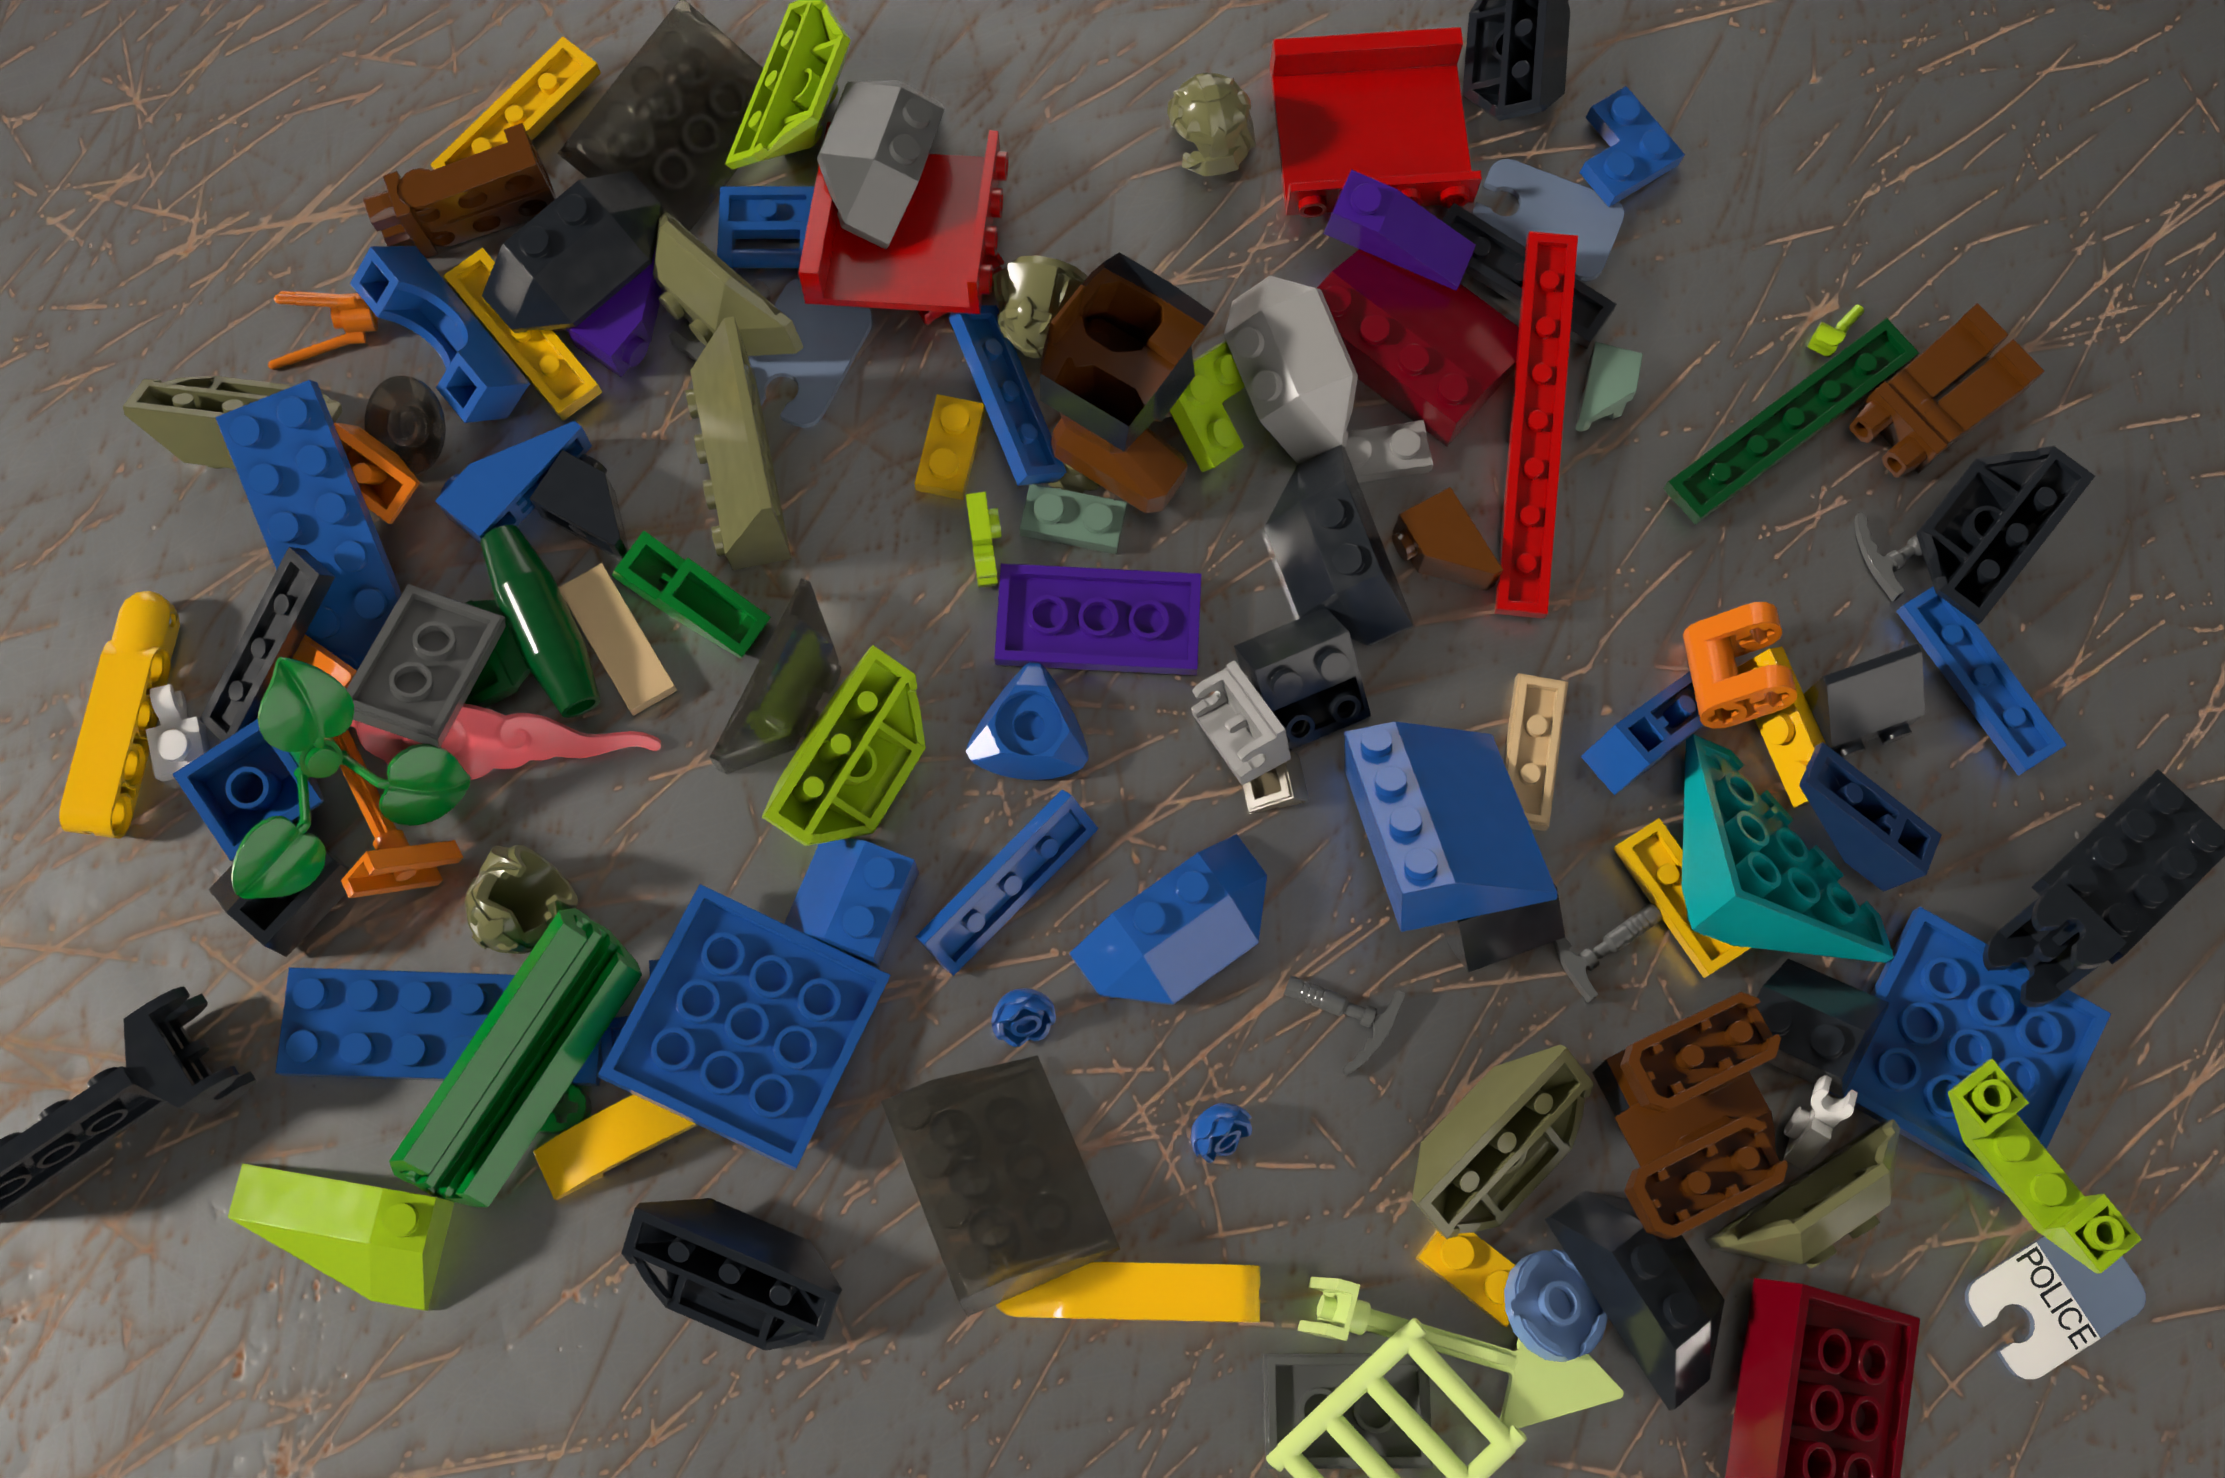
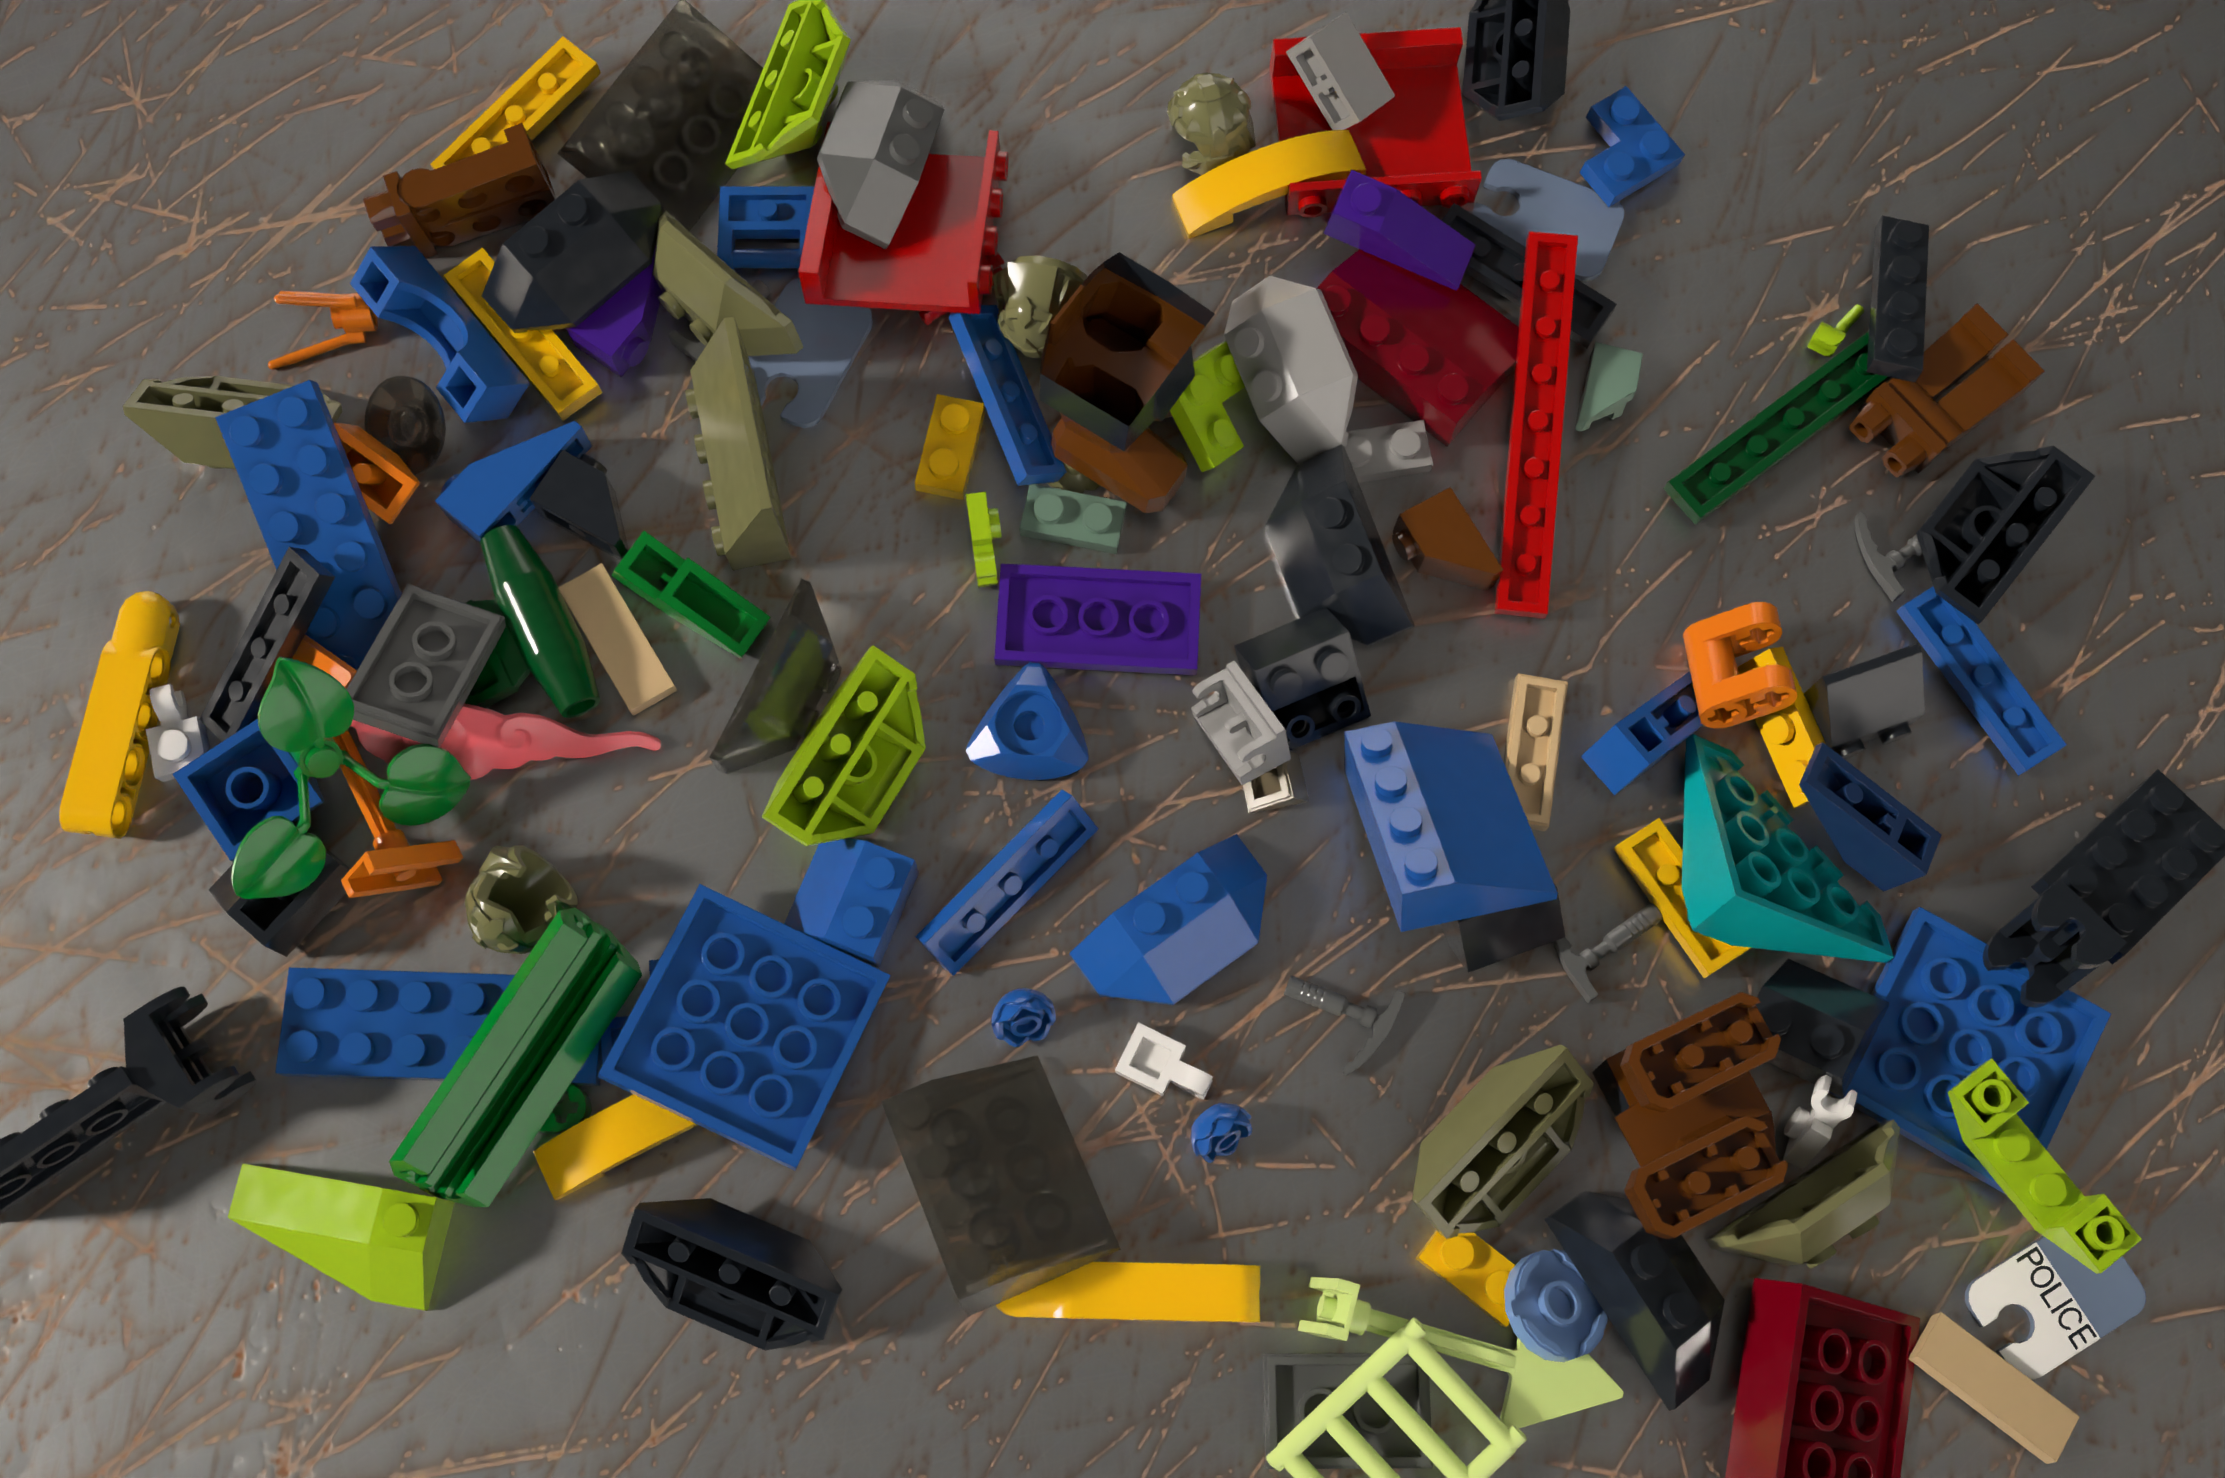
(1156, 1061): none -> white plate
(1263, 176): none -> yellow slope
(1340, 73): none -> light grey hinge
(1898, 299): none -> black plate
(1994, 1388): none -> tan tile

